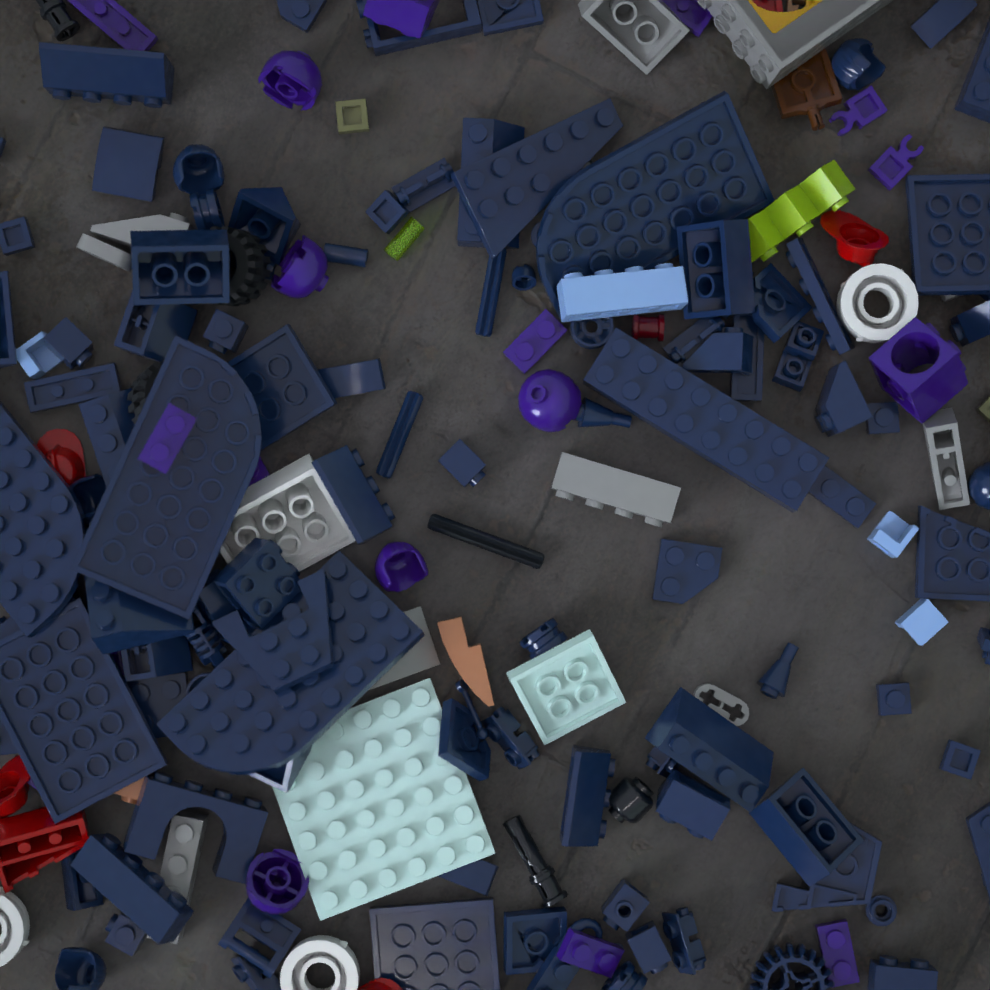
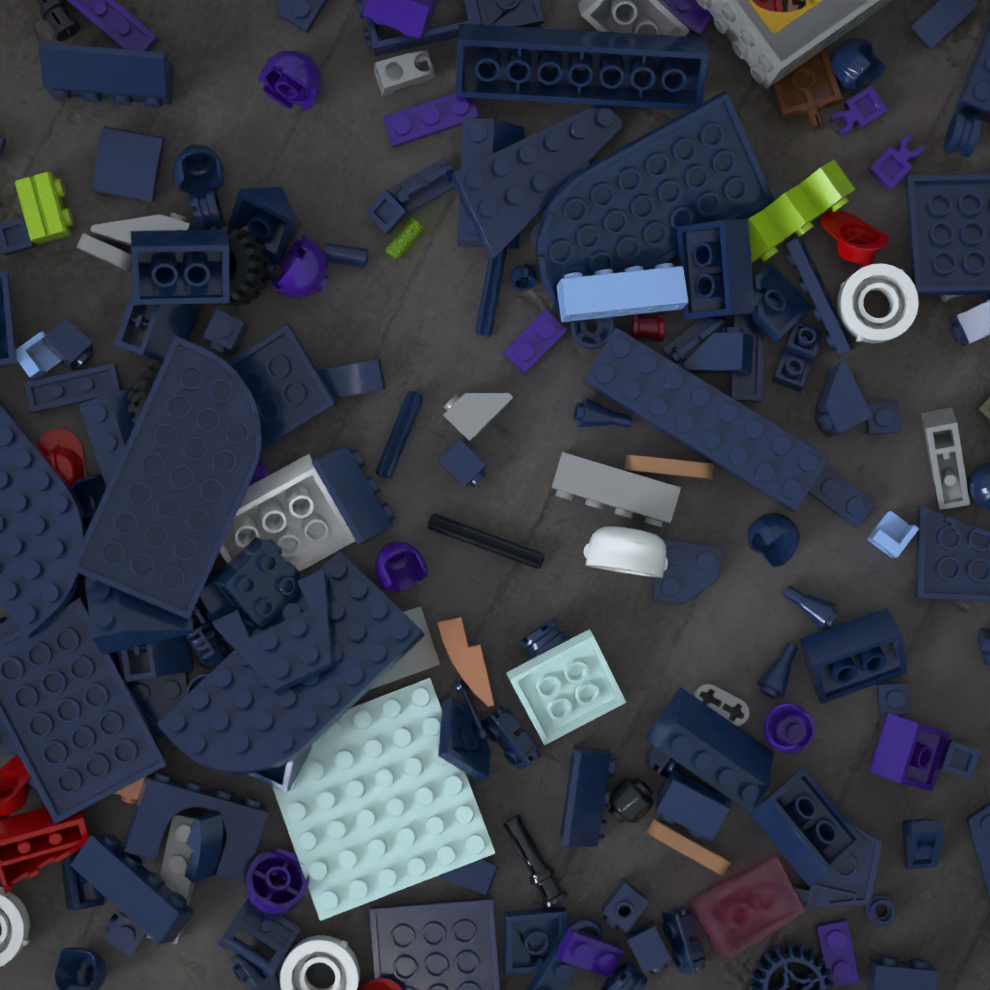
(44, 208): none -> lime brick
(167, 438): dark purple plate -> none
(206, 842): none -> dark blue slope
(352, 116): olive plate -> none
(403, 71): none -> light grey leg
(429, 118): none -> dark purple plate
(475, 411): none -> light grey slope
(549, 400): dark purple cylinder -> none
(580, 66): none -> dark blue brick
(627, 552): none -> white piece
(669, 467): none -> medium nougat beam
(689, 847): none -> medium nougat beam
(746, 907): none -> clear pink slope
(774, 538): none -> dark blue hair
(788, 728): none -> dark purple hair
(818, 610): none -> dark blue cone
(854, 655): none -> dark blue slope
(909, 752): none -> dark purple slope
(922, 621): light blue panel -> none
(922, 842): none -> dark blue slope
(926, 391): dark purple brick -> none
(962, 133): none -> dark blue wheel

